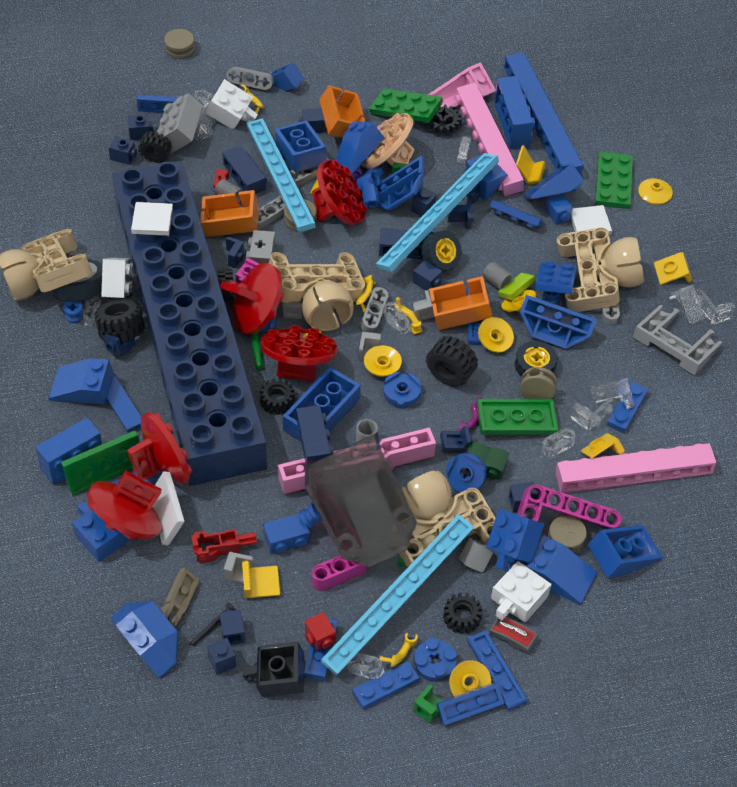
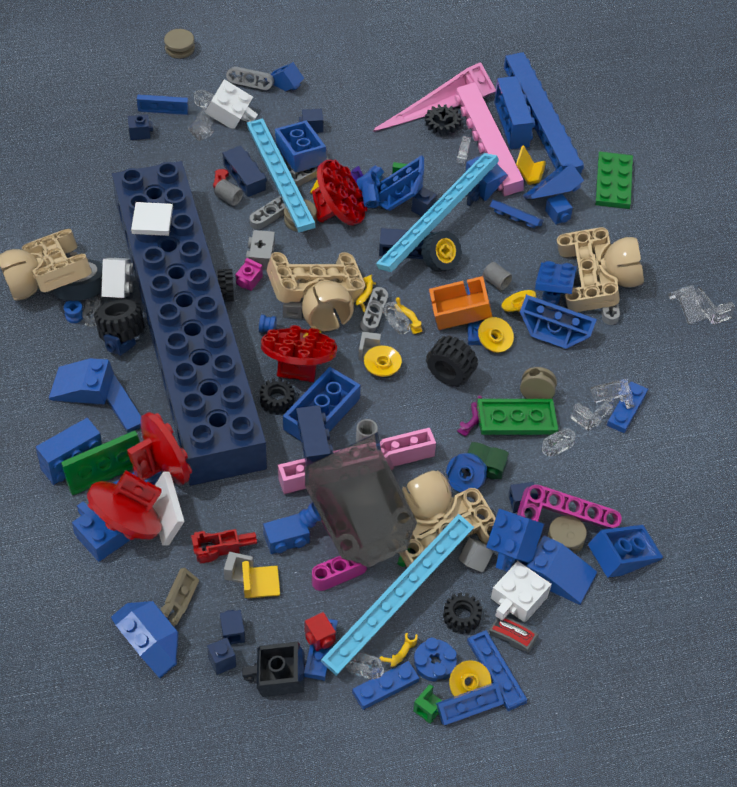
(122, 150): dark blue brick -> none
(155, 147): black tyre -> none
(180, 121): light grey brick -> none
(225, 216): orange piece -> none
(228, 607): black piece -> none
(236, 251): dark blue bracket -> none
(255, 100): yellow piece -> none
(255, 298): red bracket -> none
(257, 351): green piece -> none
(341, 113): orange piece -> none
(358, 144): blue slope -> none
(394, 145): light nougat bracket -> none
(402, 398): blue plate -> none
(418, 106): green plate -> none
(424, 308): light grey panel -> none
(427, 276): dark blue brick -> none
(456, 440): dark blue bracket -> none
(461, 213): dark blue bracket -> none
(516, 286): lime tile -> none
(532, 351): black wheel -> none
(590, 218): white tile -> none
(602, 443): yellow piece -> none
(635, 467): bright pink brick -> none
(655, 191): yellow dish -> none
(673, 268): yellow piece -> none
(692, 357): light grey wedge -> none

